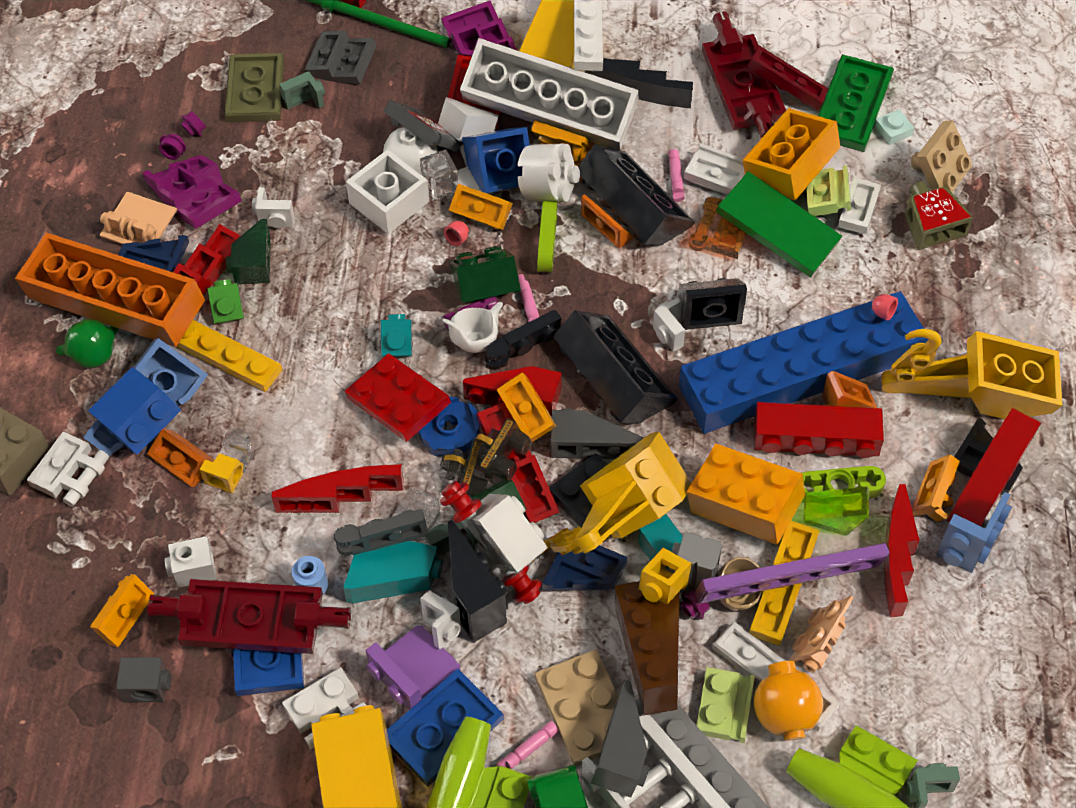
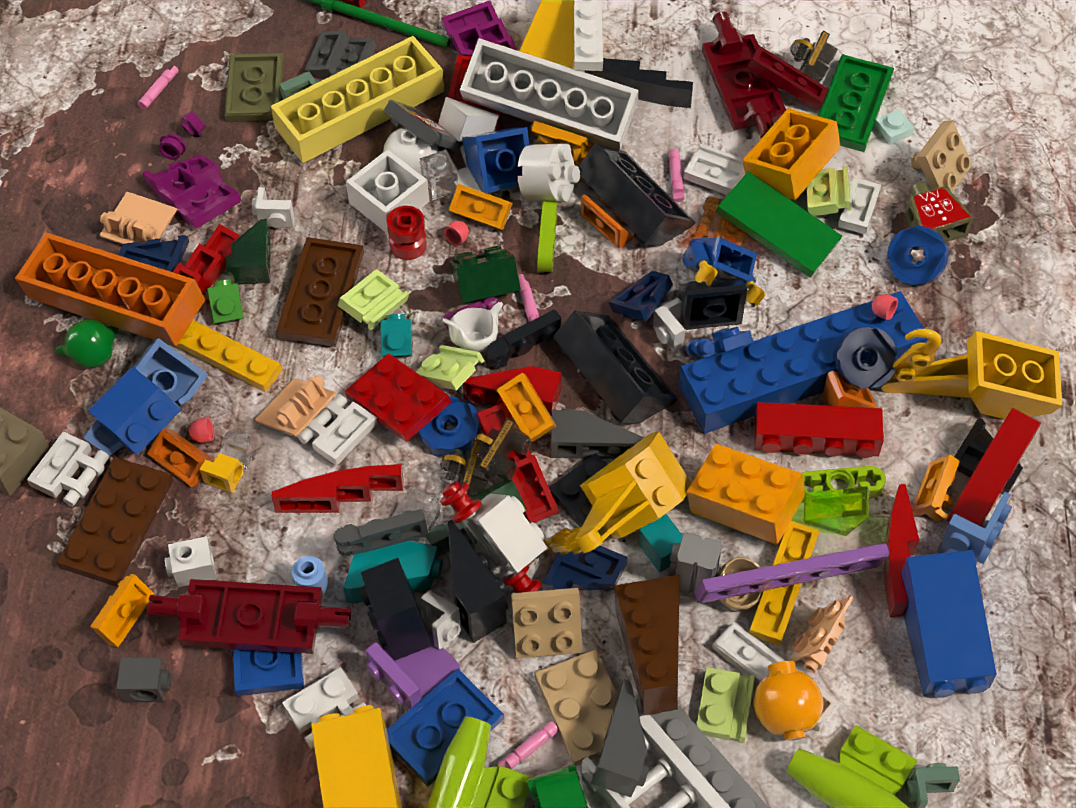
(115, 521): none -> reddish brown plate
(157, 87): none -> bright pink wheel
(202, 430): none -> coral hinge
(296, 406): none -> light nougat hinge
(321, 277): none -> reddish brown plate
(343, 433): none -> white plate
(356, 98): none -> light yellow brick
(373, 299): none -> yellowish green plate
(394, 609): none -> black brick
(406, 232): none -> red wheel
(450, 367): none -> yellowish green plate
(547, 622): none -> tan plate
(643, 296): none -> dark blue wing
(660, 583): yellow brick -> none
(692, 607): magenta plate -> none
(719, 259): none -> blue torso
(722, 341): none -> blue plate
(810, 53): none -> clear smoke hips
(848, 357): none -> dark blue plate
(923, 271): none -> blue plate
(948, 624): none -> blue slope

